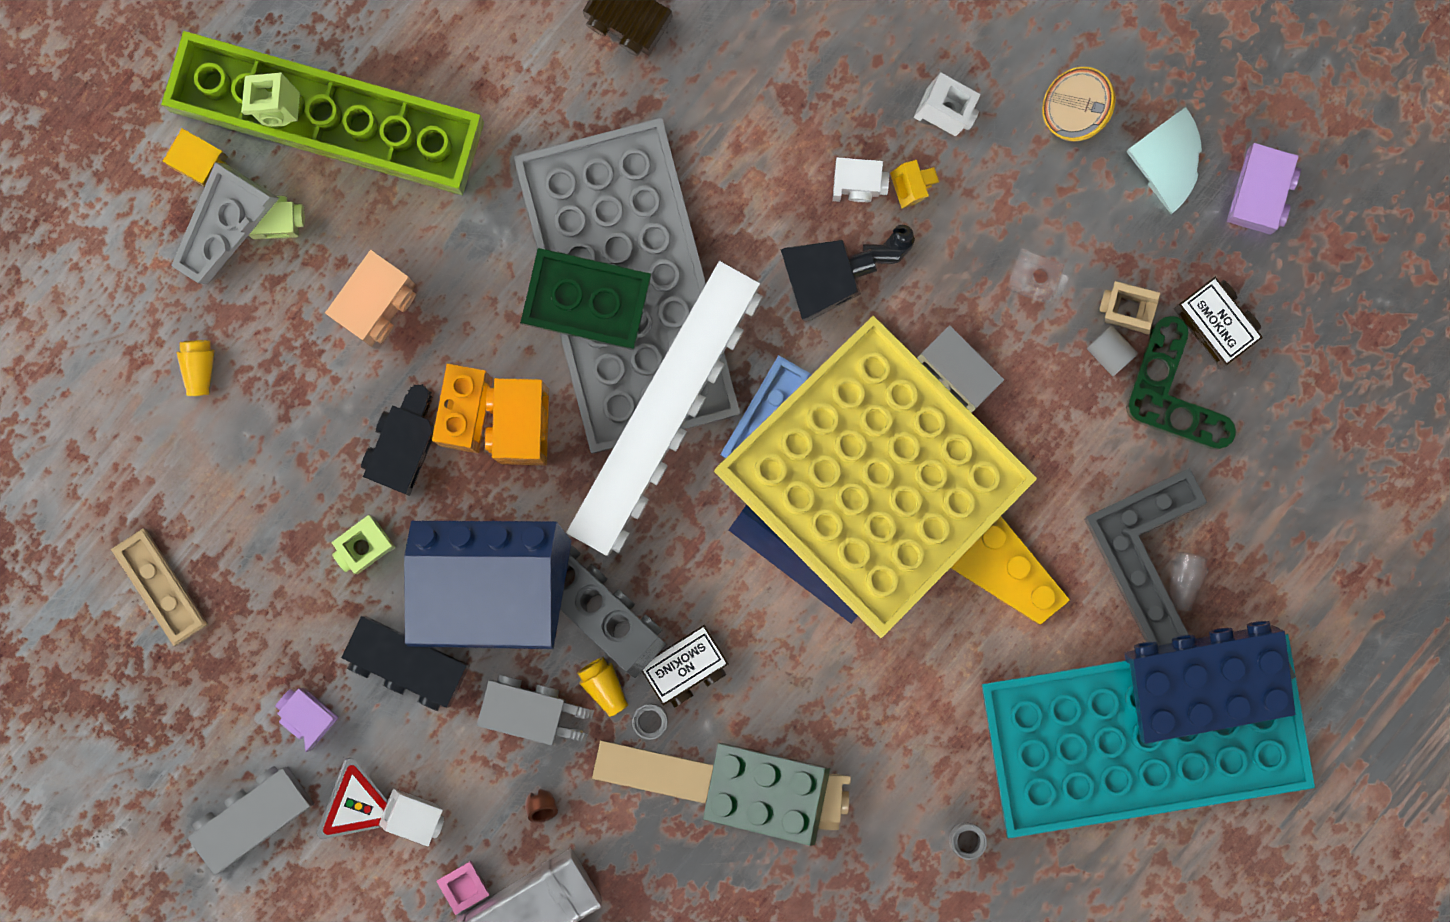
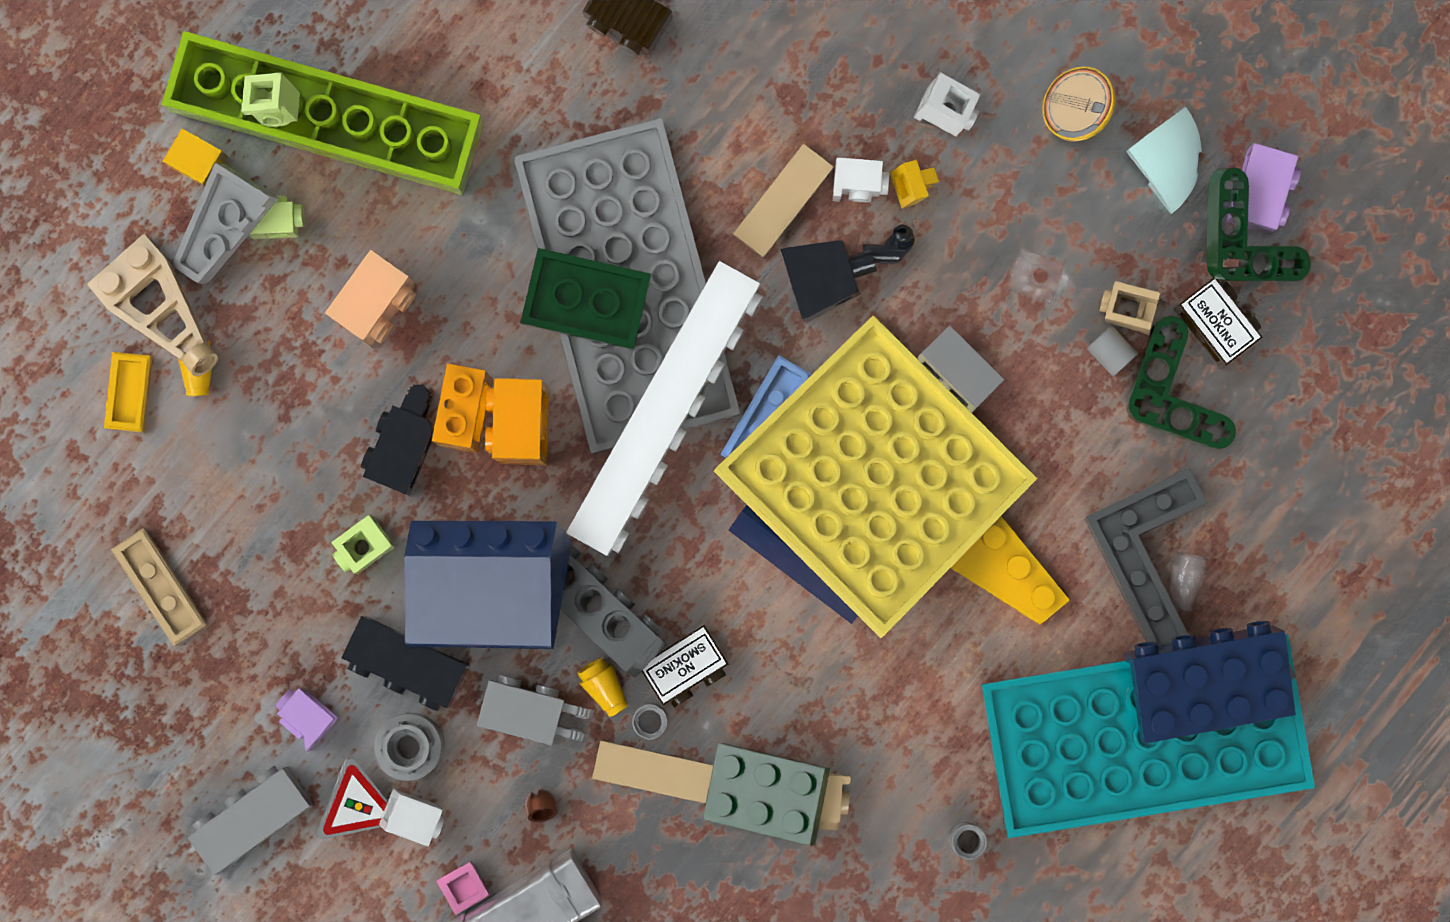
(128, 277): none -> tan plate
(128, 392): none -> yellow tile
(388, 746): none -> light grey piece
(783, 201): none -> tan tile
(1235, 244): none -> dark green beam

